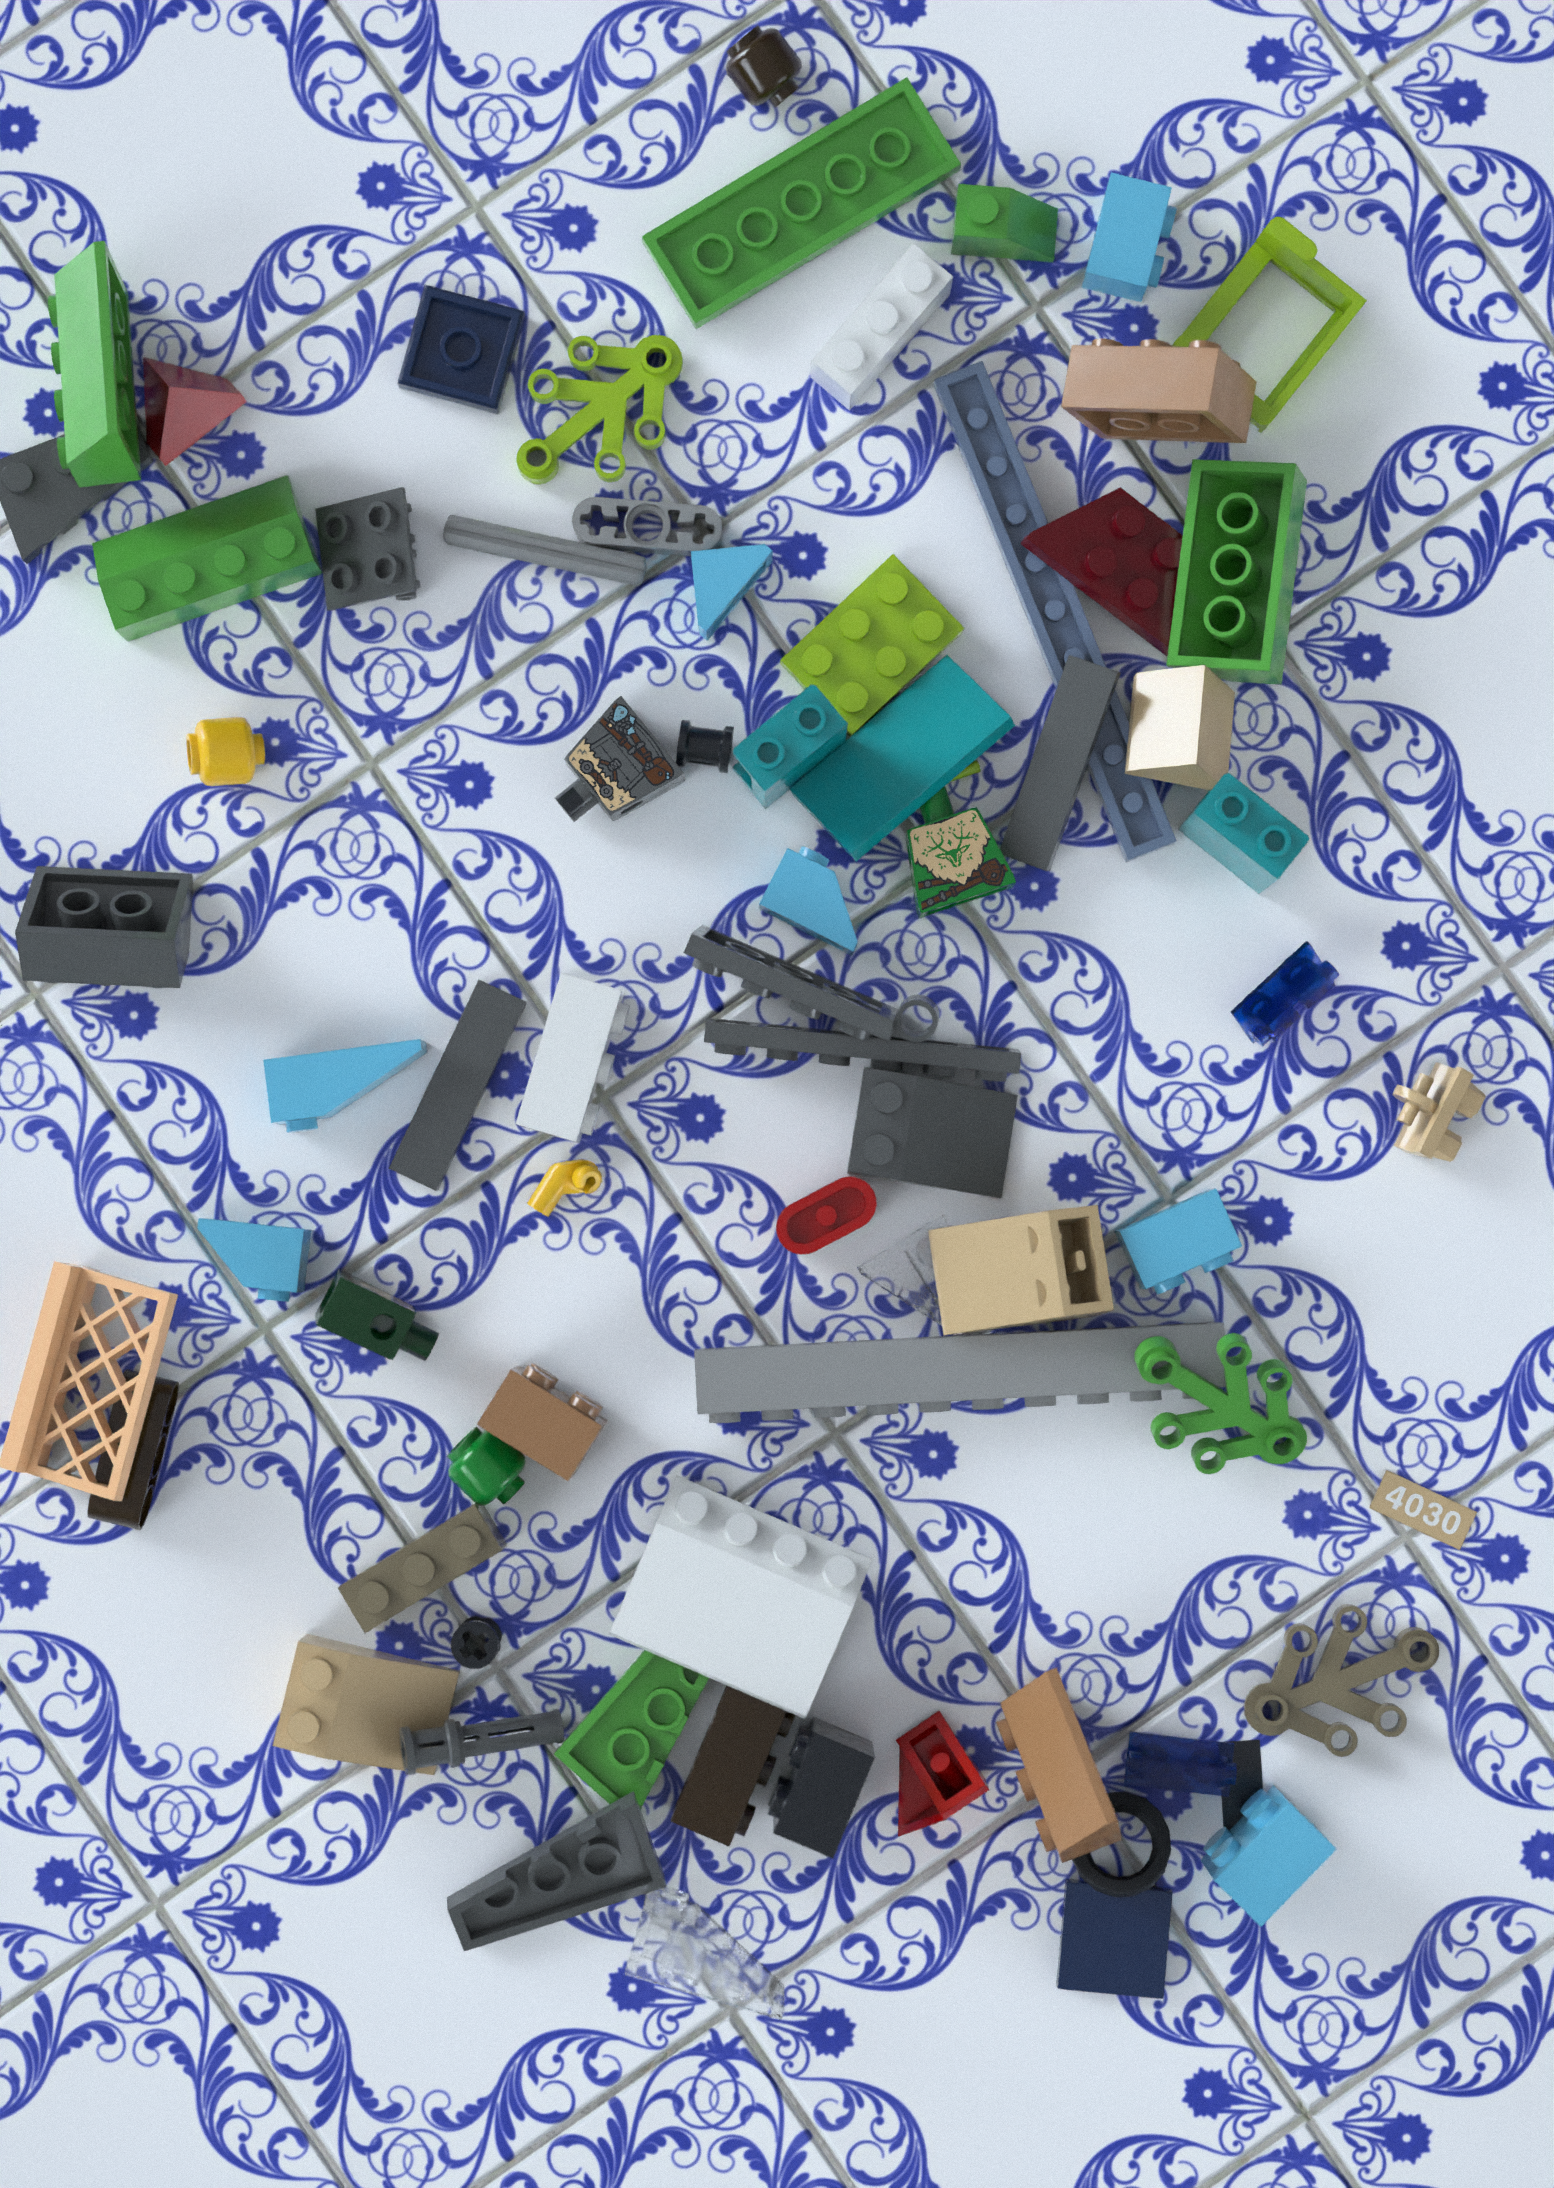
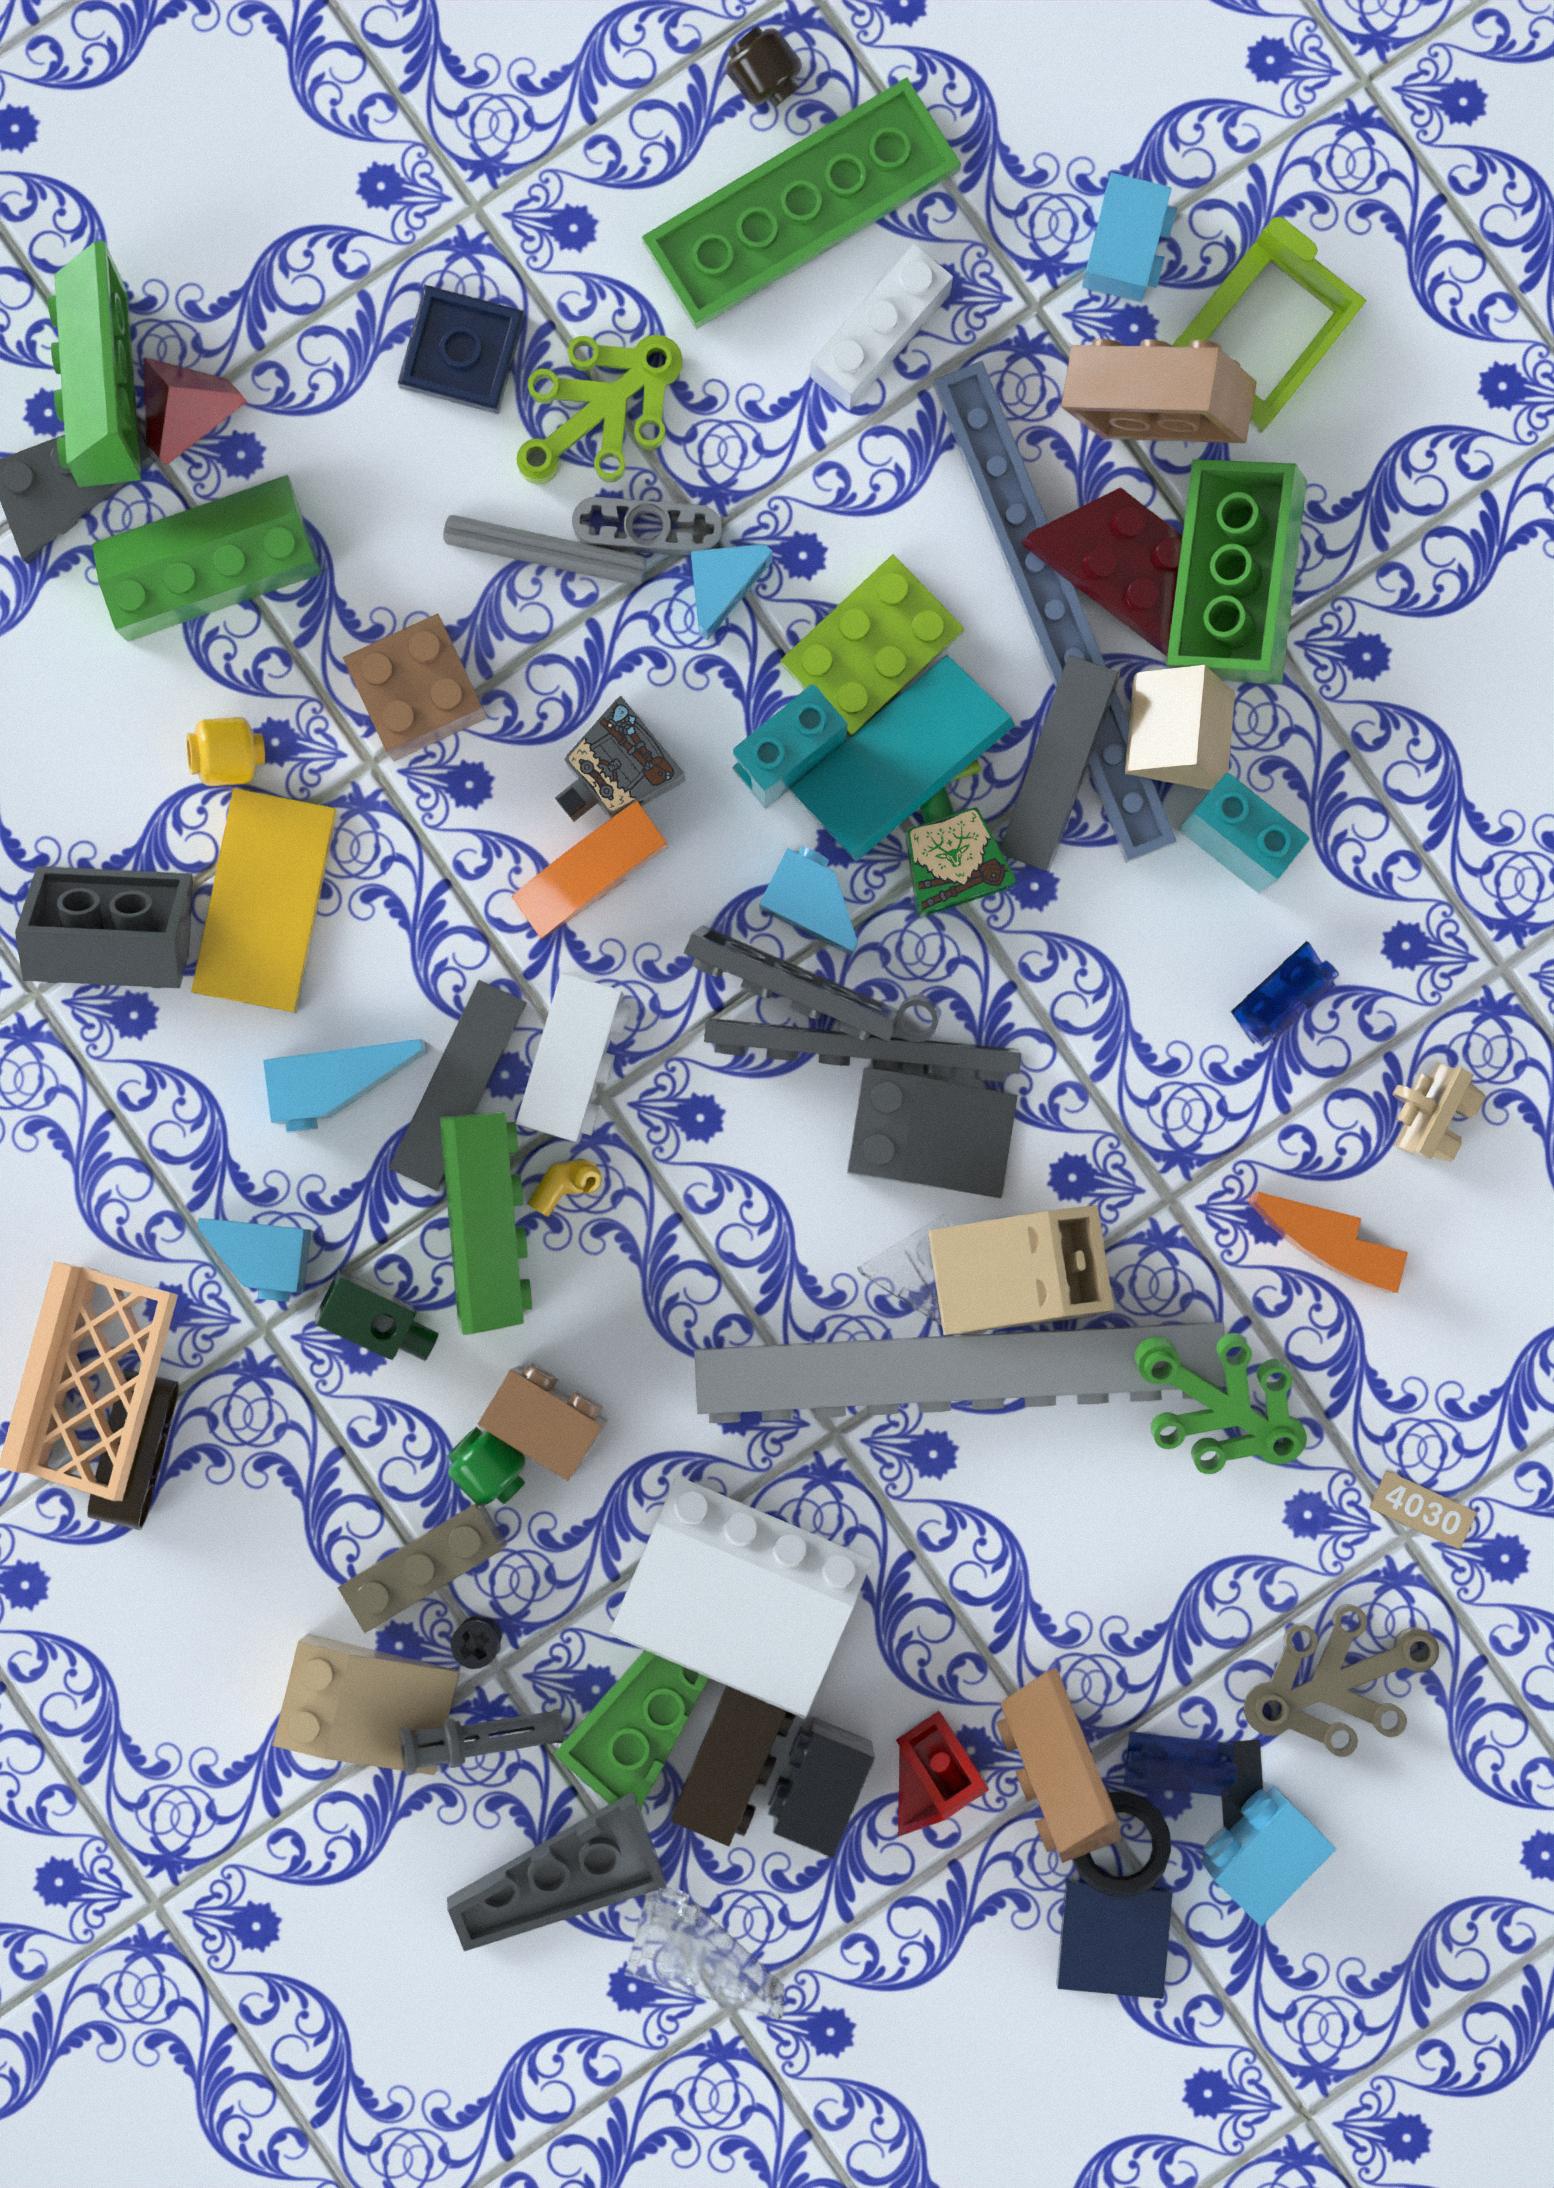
(264, 900): none -> yellow tile
(367, 549): dark grey hinge -> none
(415, 687): none -> medium nougat brick
(483, 1222): none -> bright green slope
(590, 870): none -> orange slope
(704, 746): black bush -> none
(826, 1215): red brick -> none
(1003, 224): bright green slope -> none
(1178, 1241): medium azure brick -> none
(1332, 1241): none -> orange slope

